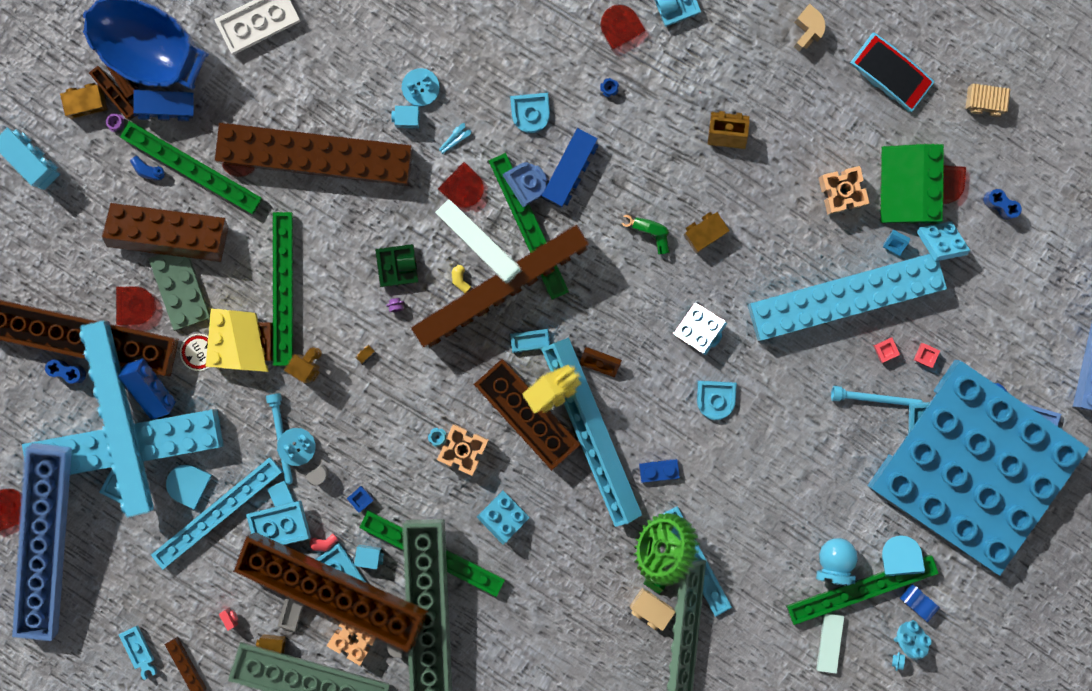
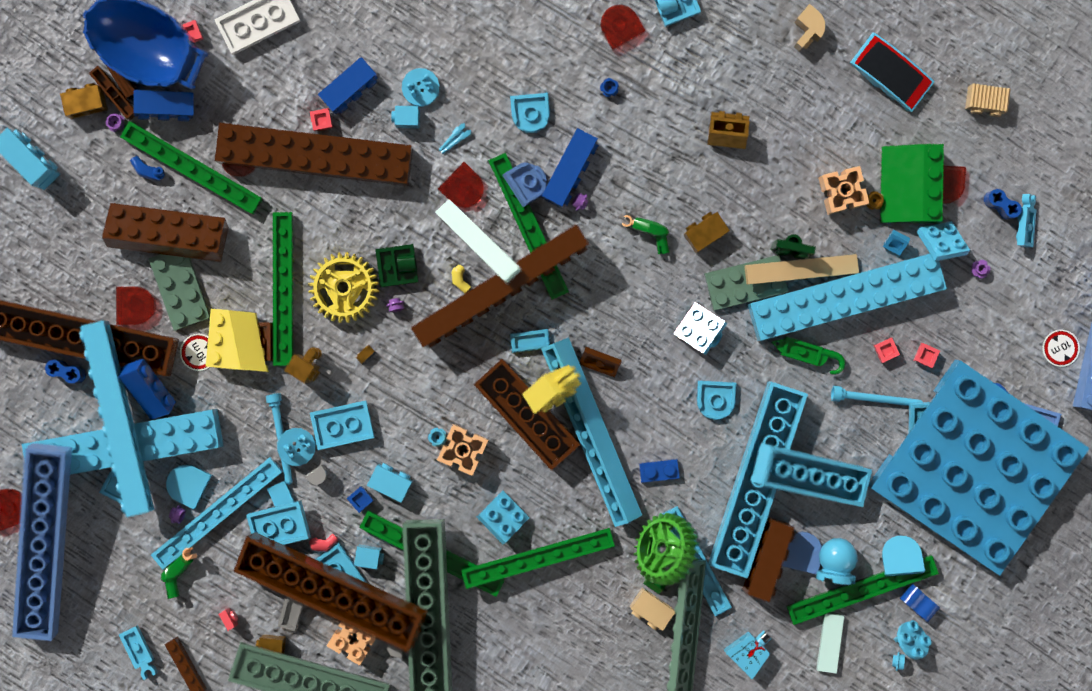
(175, 570): none -> green arm
(177, 514): none -> medium lavender plate
(194, 30): none -> coral plate
(321, 119): none -> coral plate
(342, 425): none -> medium azure plate
(343, 303): none -> light yellow gear
(348, 86): none -> blue brick
(390, 482): none -> medium azure brick
(537, 558): none -> green plate
(580, 201): none -> medium lavender plate
(729, 286): none -> sand green plate
(749, 652): none -> medium azure torso
(750, 501): none -> medium azure brick
(769, 559): none -> reddish brown brick
(785, 247): none -> dark green plate
(801, 269): none -> tan tile
(803, 553): none -> medium blue tile
(808, 353): none -> green plate
(811, 475): none -> medium azure brick
(879, 200): none -> pearl gold plate
(985, 269): none -> medium lavender plate
(1027, 221): none -> medium azure plate
(1061, 348): none -> sticker

